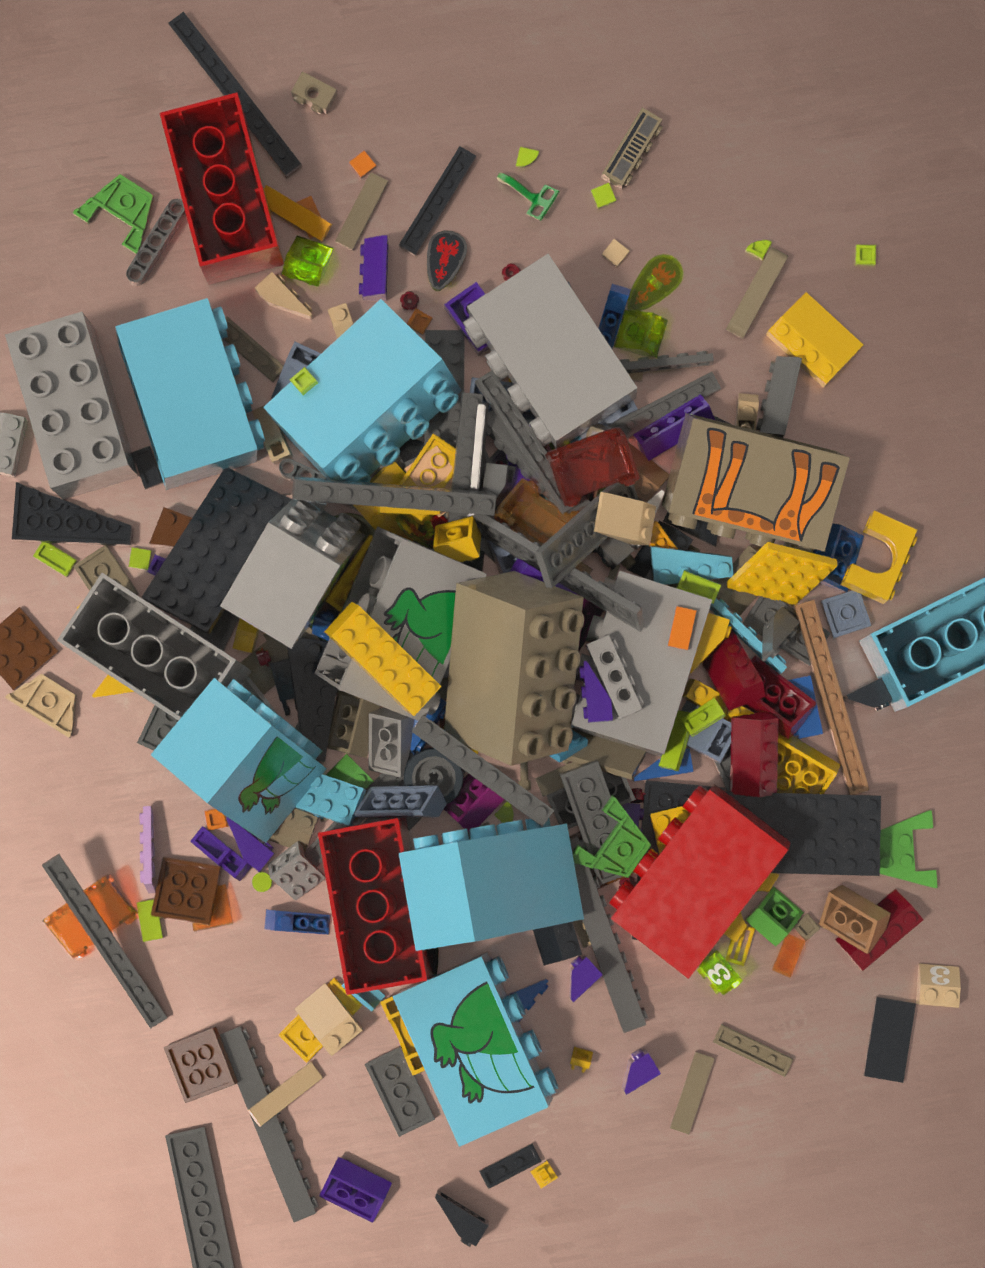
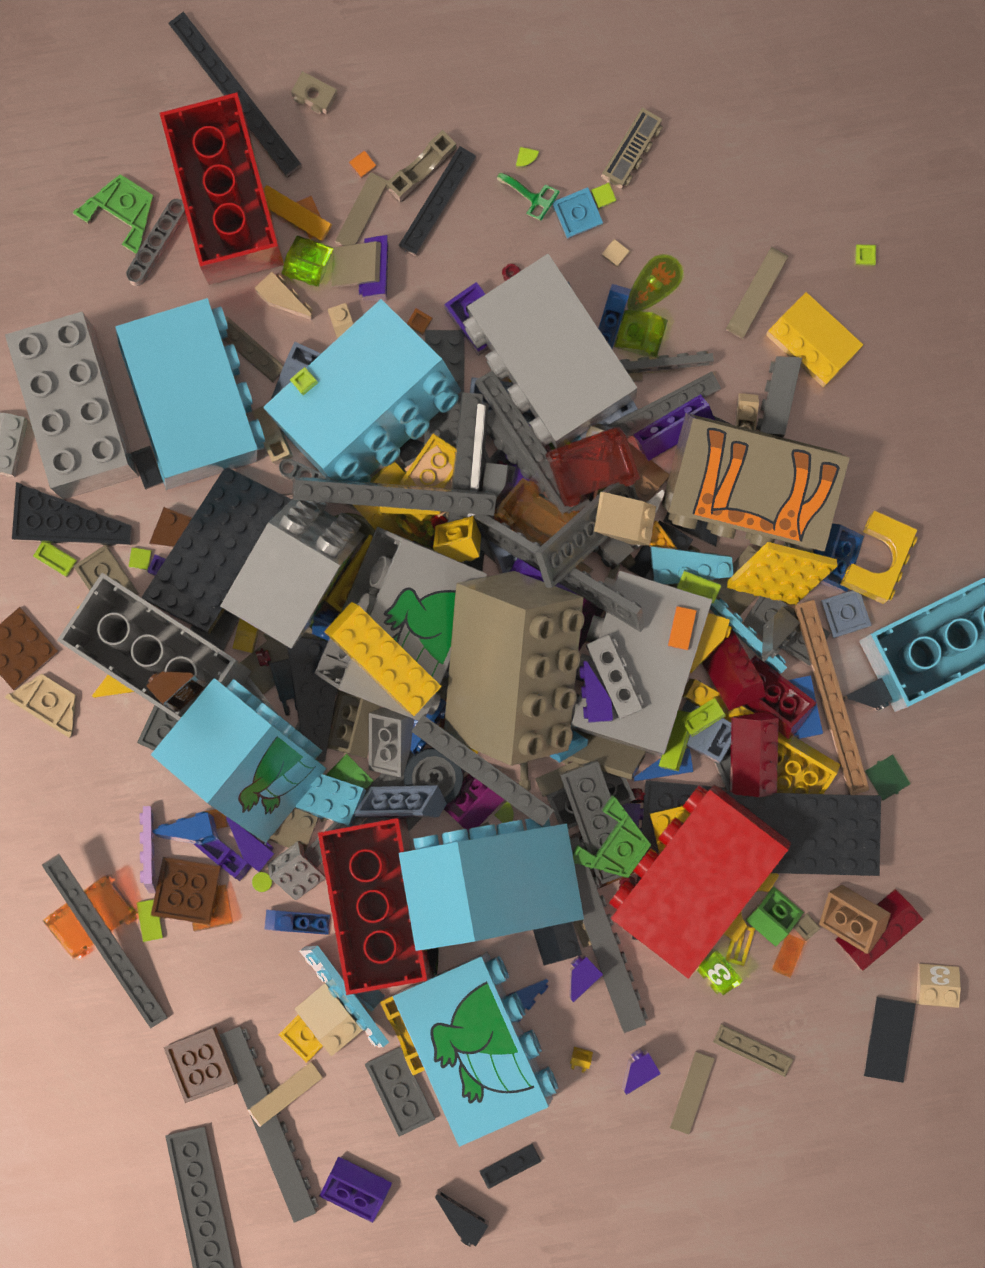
(175, 688): none -> reddish brown slope
(192, 830): none -> blue slope
(329, 975): none -> medium azure wing
(356, 264): none -> dark tan tile
(410, 177): none -> dark tan arch
(414, 300): dark red plate -> none
(444, 258): shield -> none
(544, 1174): yellow tile -> none
(577, 213): none -> dark azure plate
(758, 248): lime tile -> none
(887, 777): none -> clear green piece
(898, 851): bright green wing -> none

